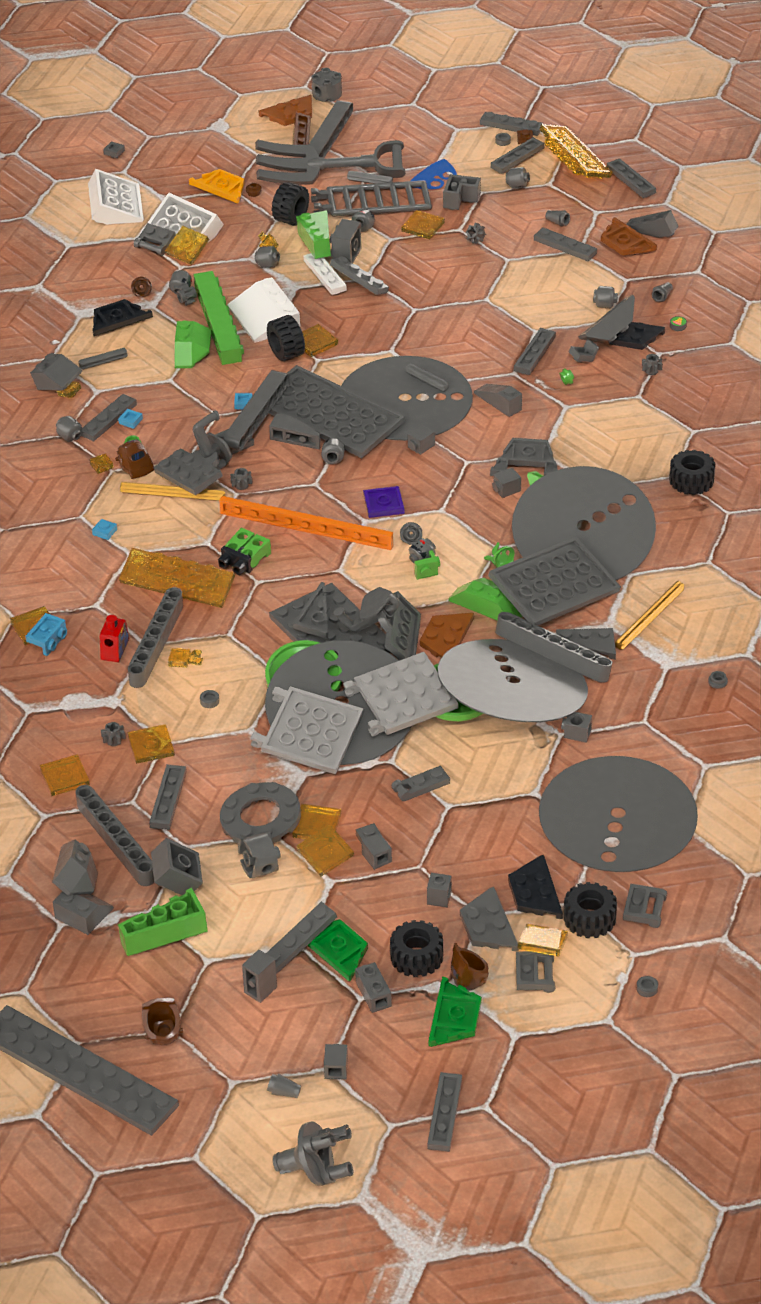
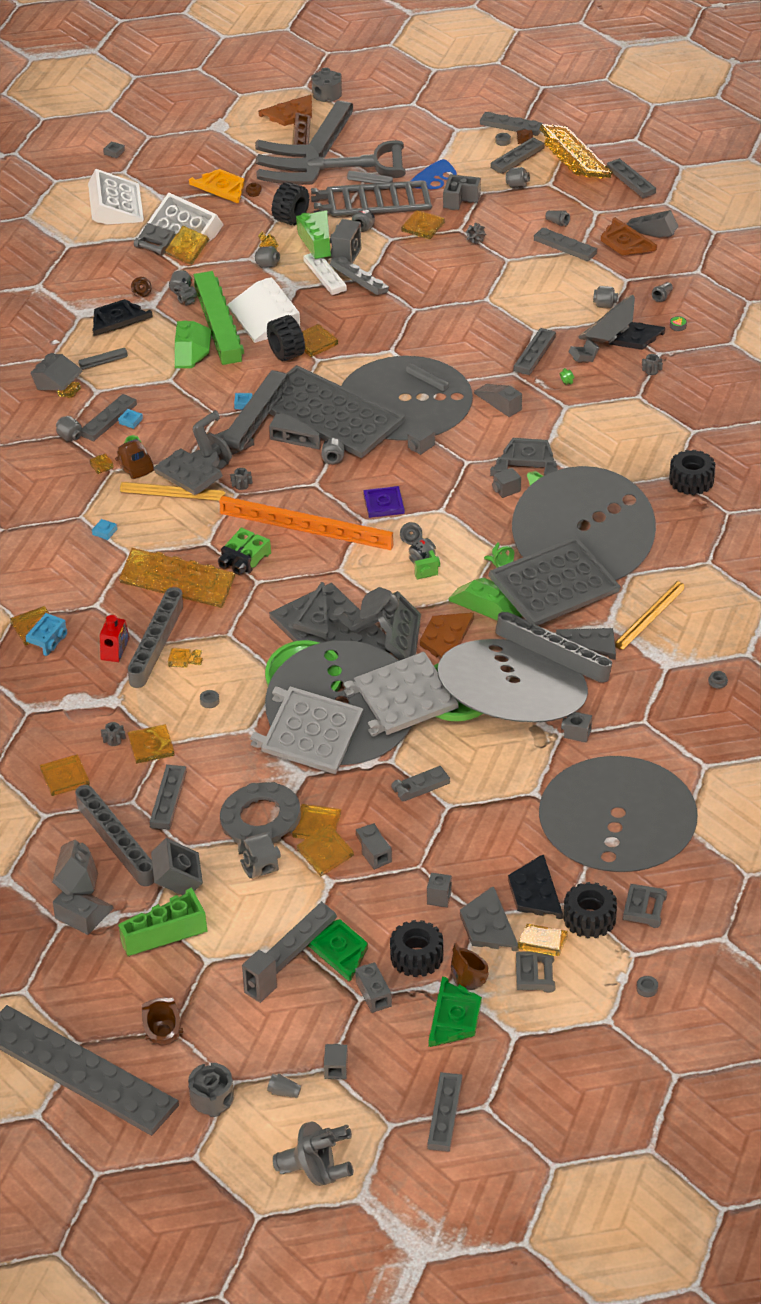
(211, 1089): none -> dark grey brick

